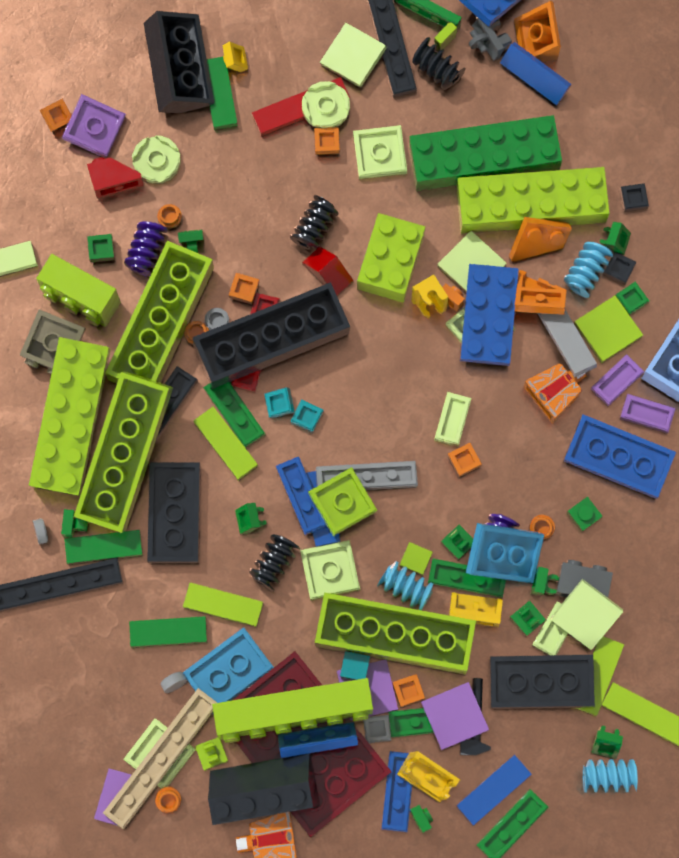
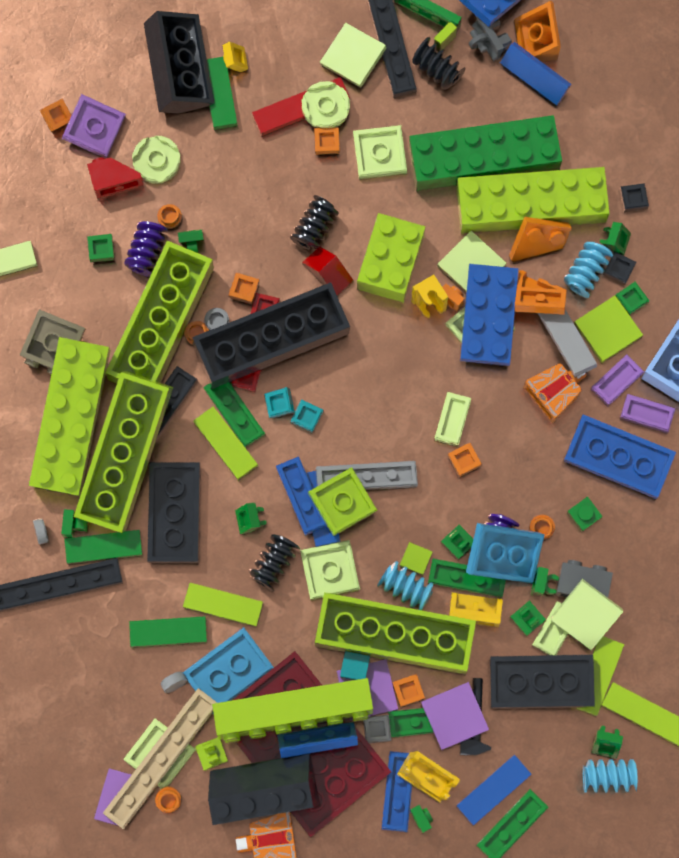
(78, 291): lime brick -> none

